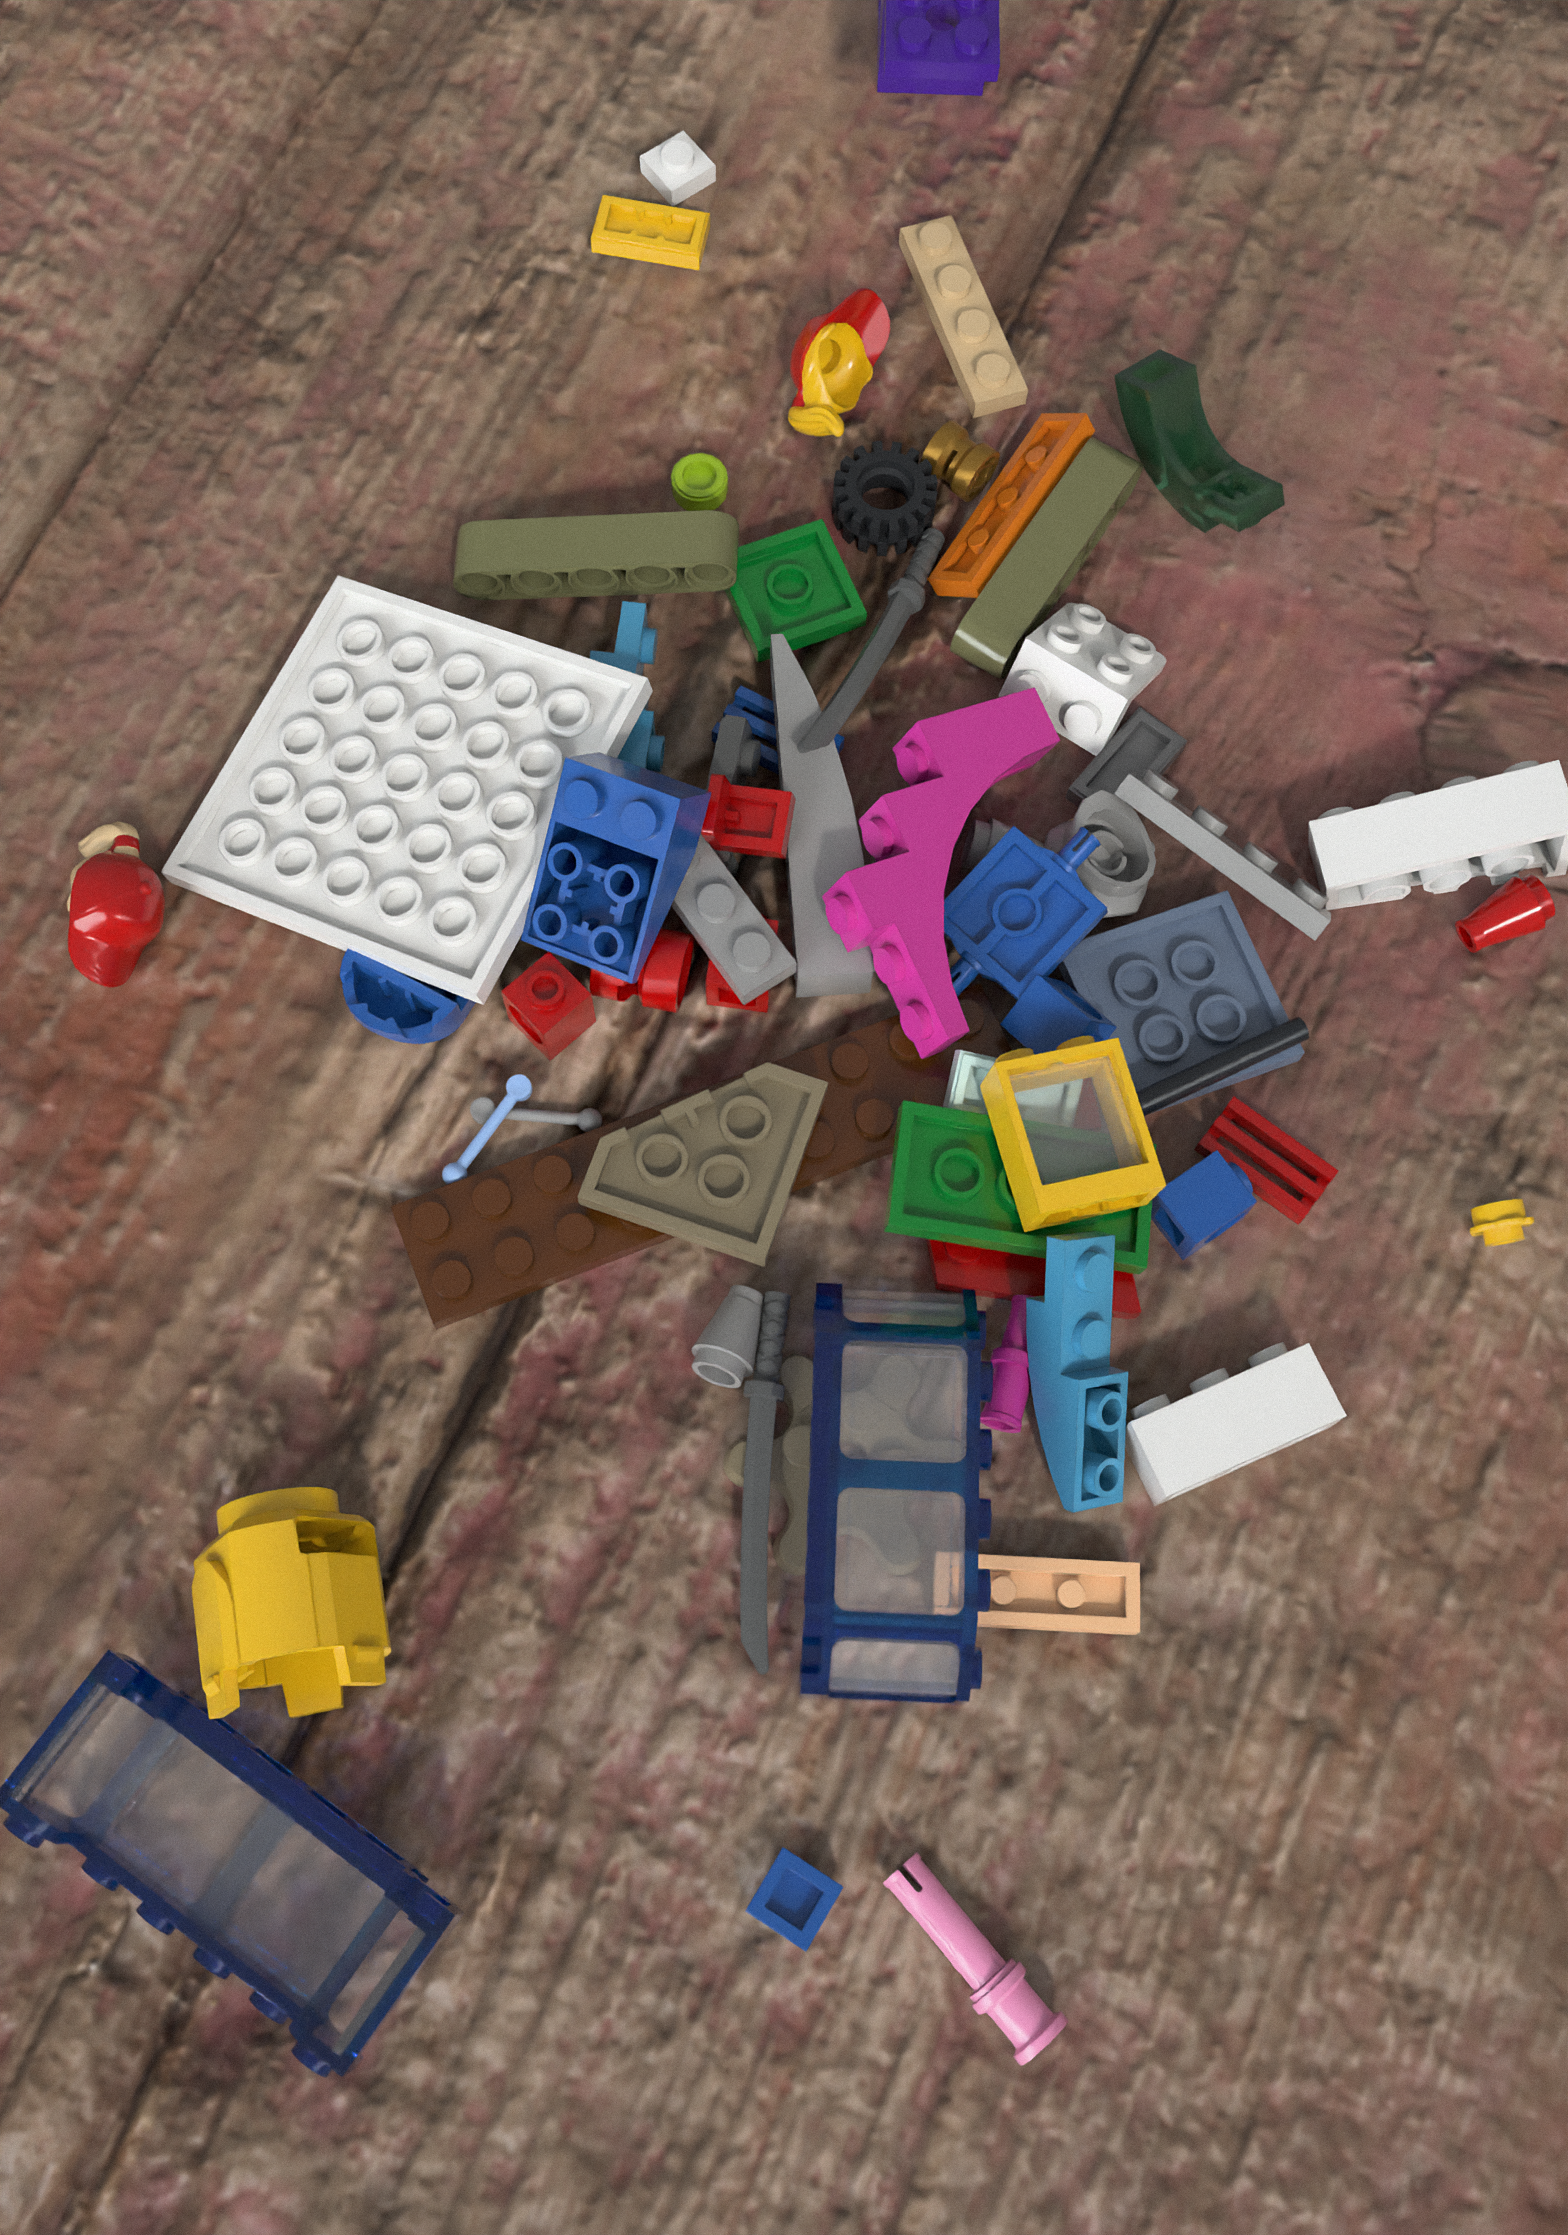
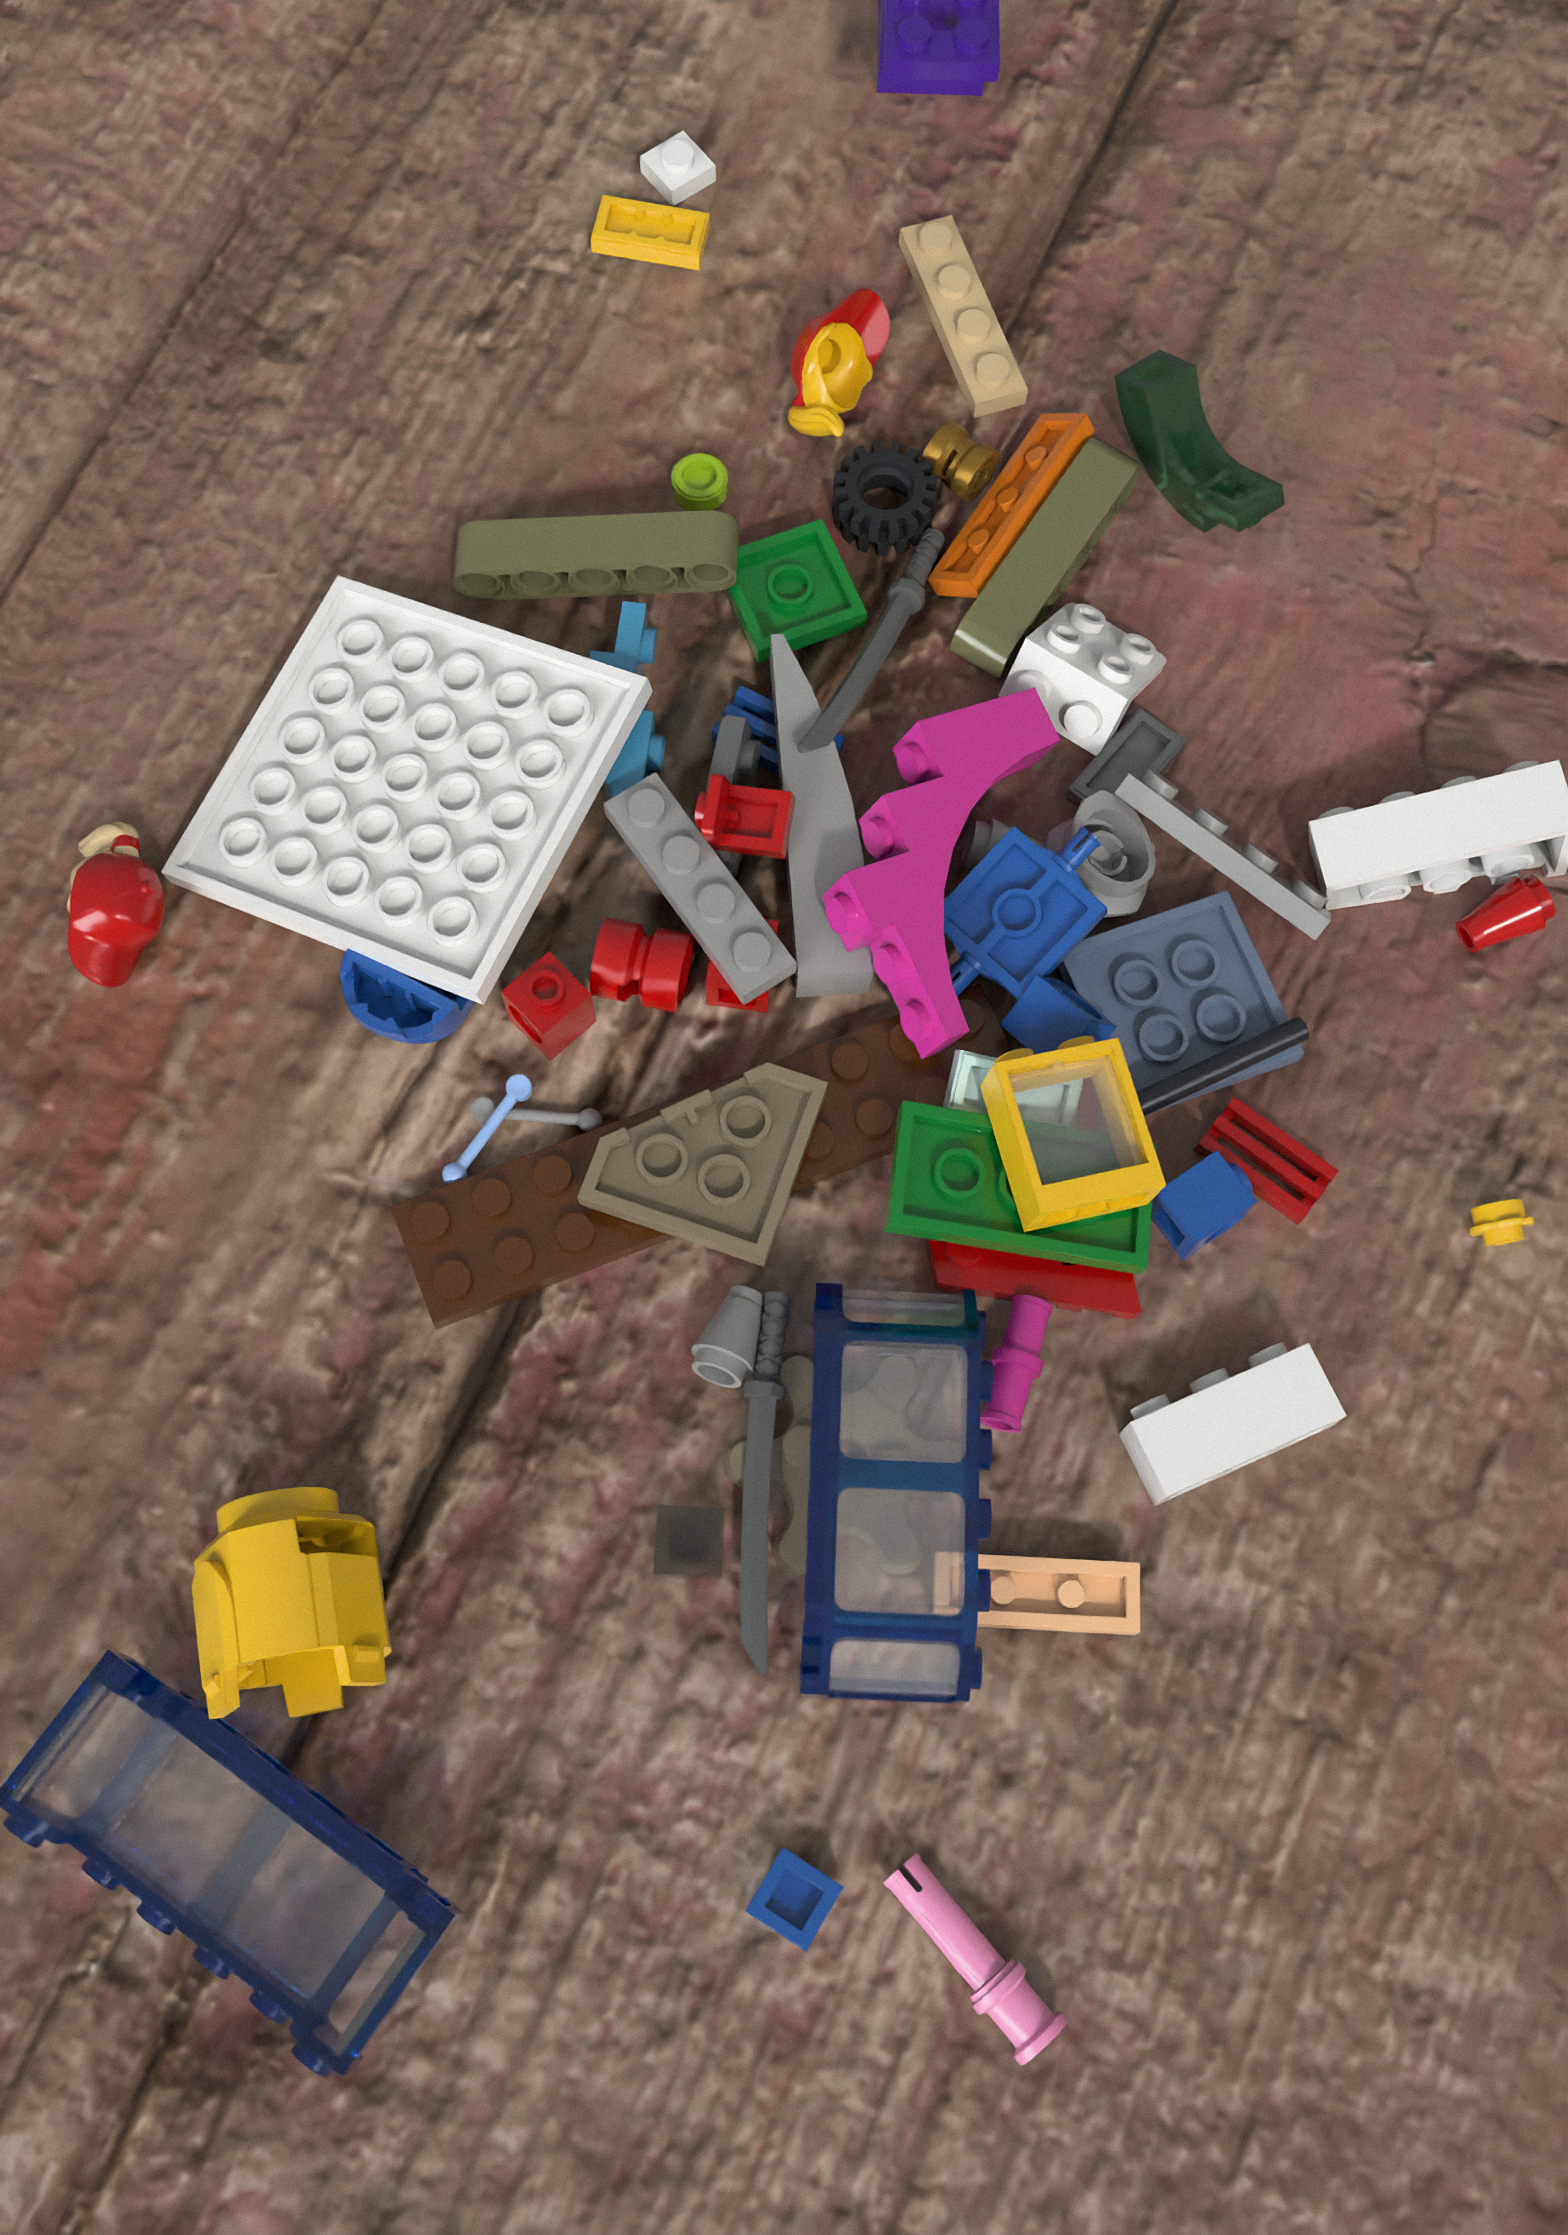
(612, 862): blue slope -> none
(689, 1542): none -> clear smoke plate
(1073, 1387): dark azure slope -> none

